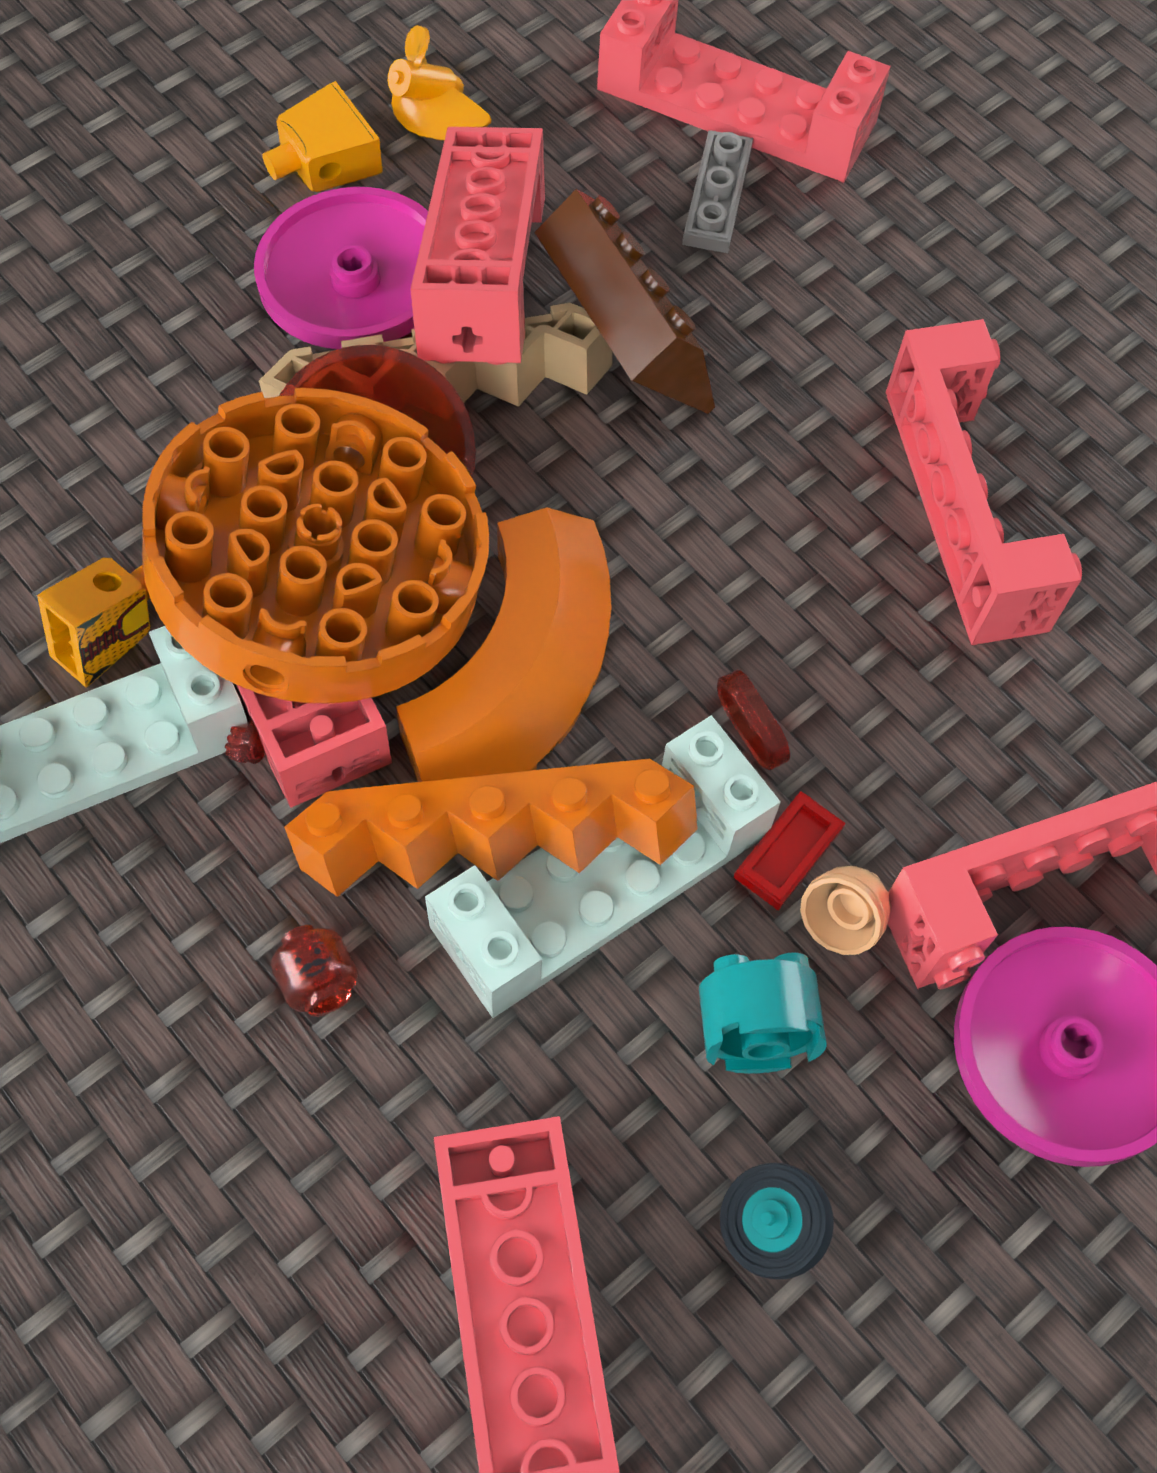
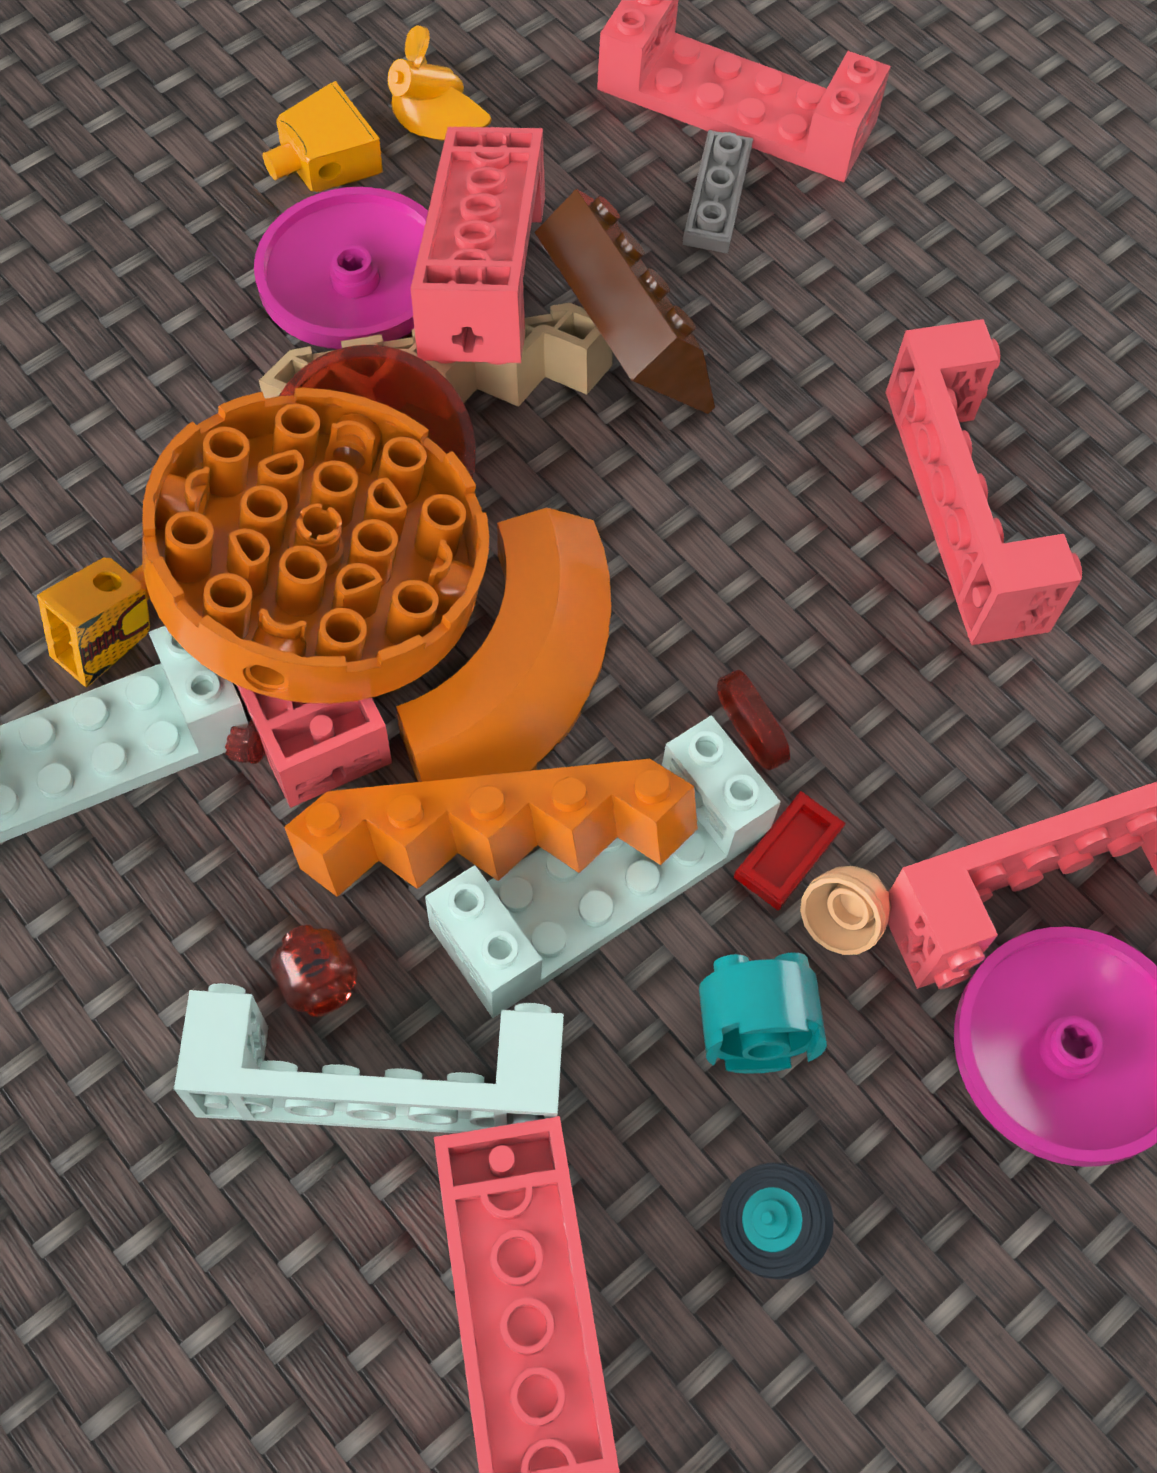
(226, 1075): none -> light aqua plate

